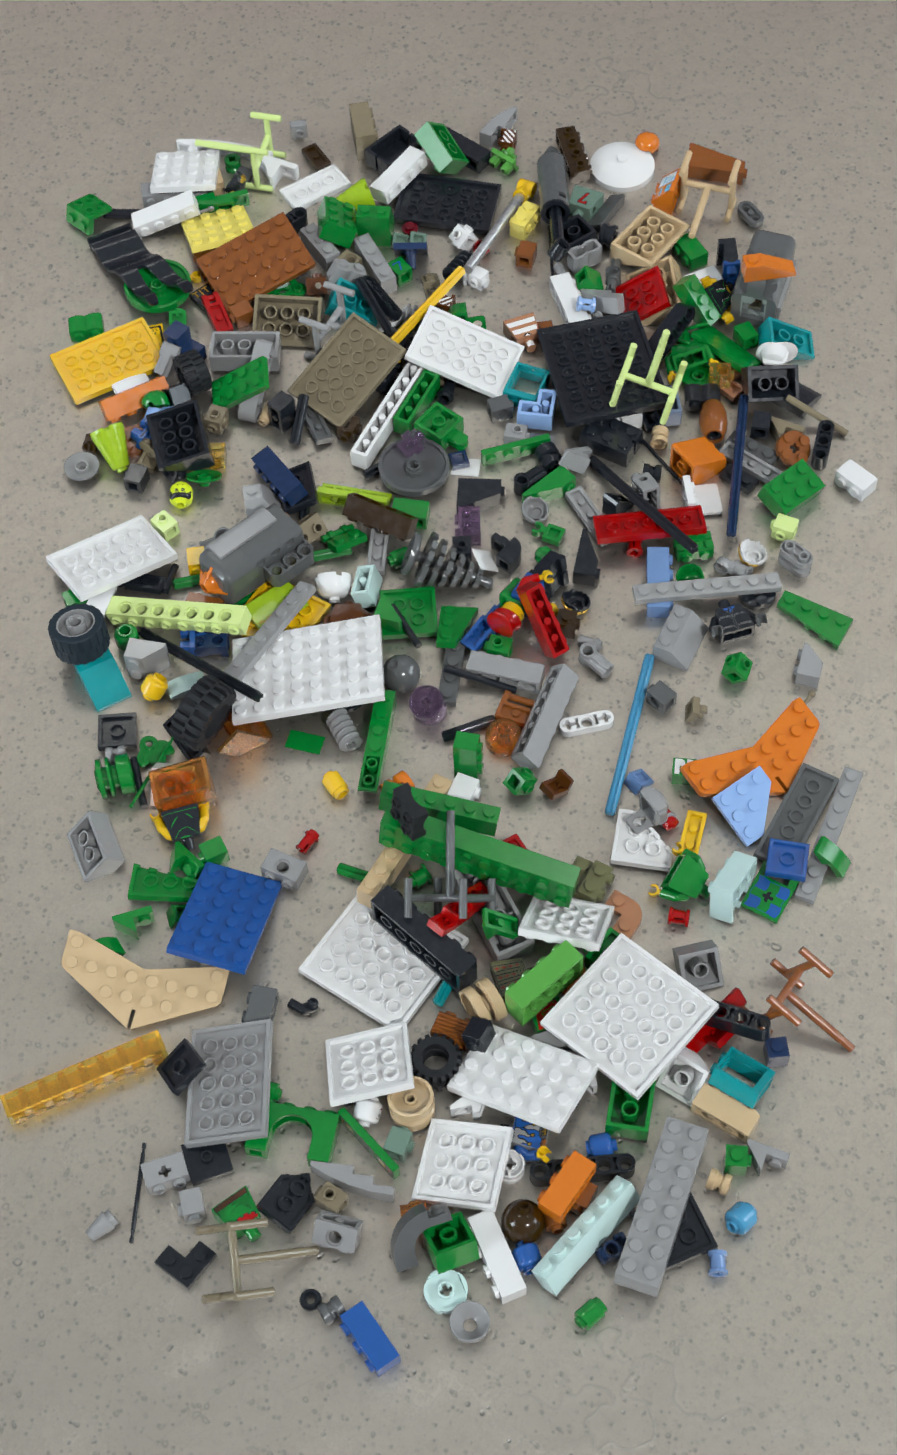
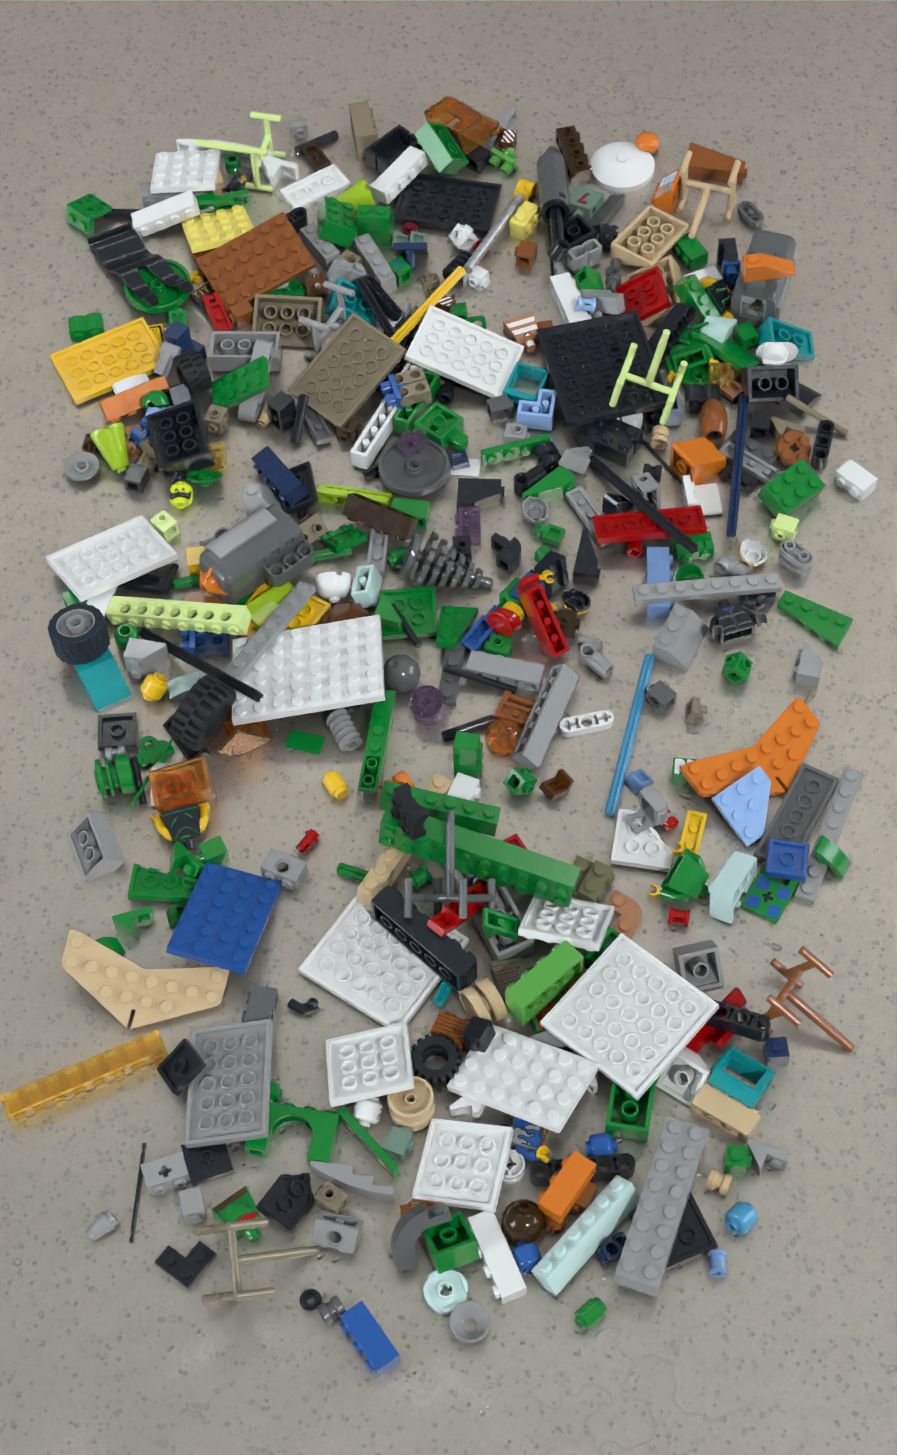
(320, 141): none -> black axle
(406, 388): none -> dark tan hips
(474, 125): none -> clear orange windscreen
(485, 560): white sticker -> none
(719, 327): none -> light aqua slope

